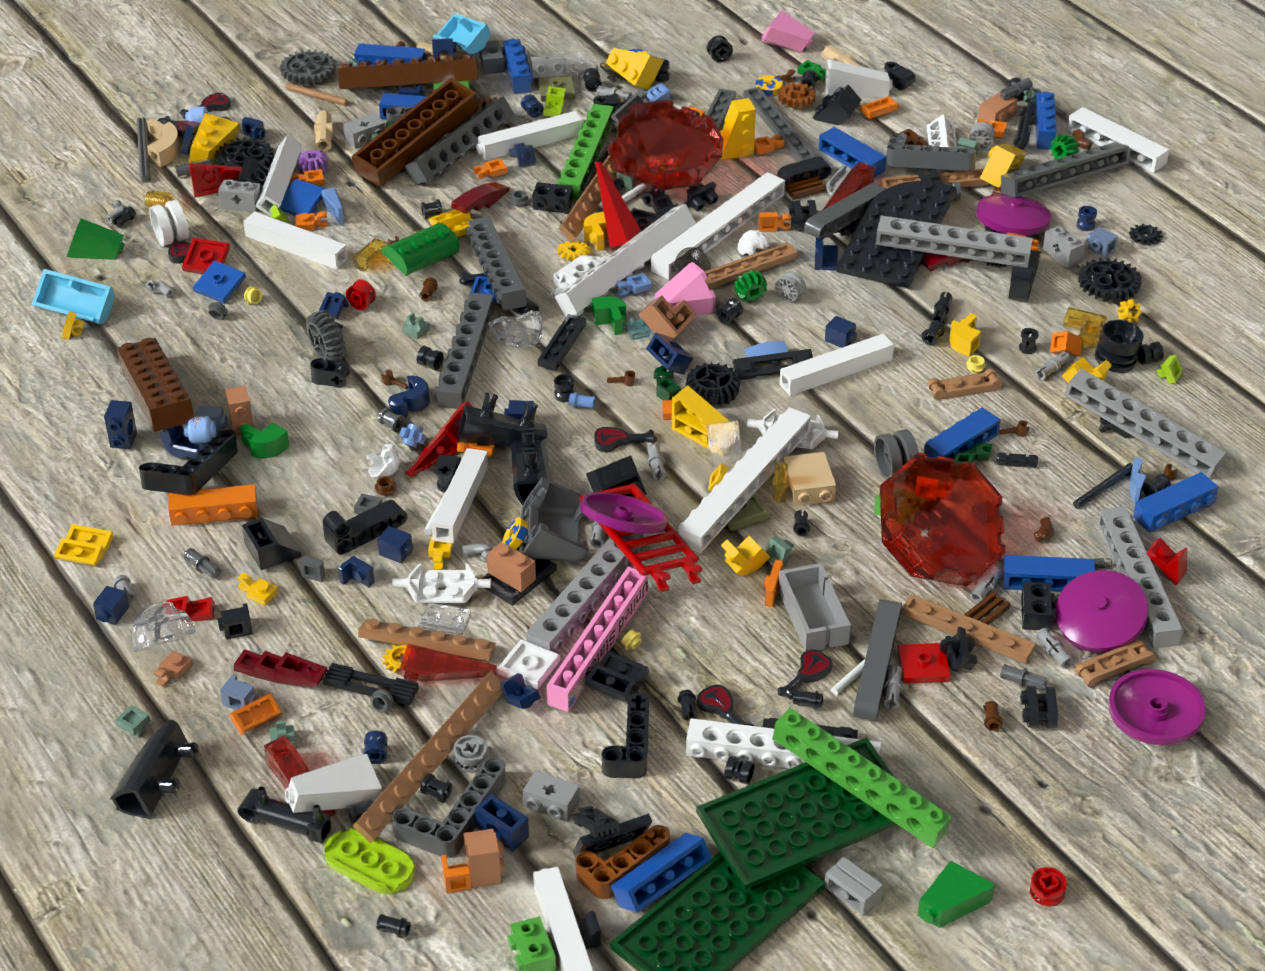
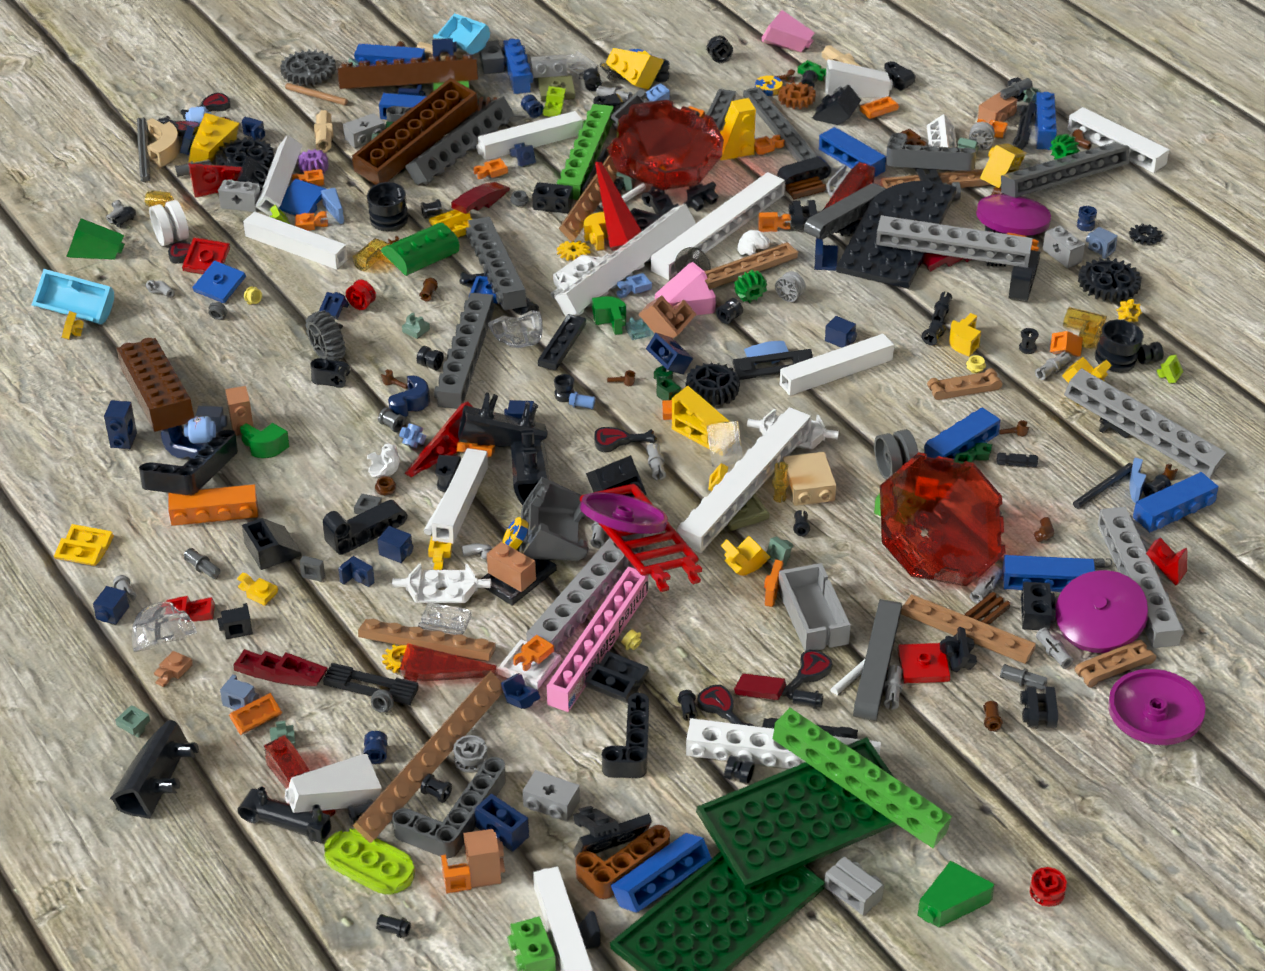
(387, 206): none -> black wheel
(534, 650): none -> orange plate
(760, 686): none -> dark red tile

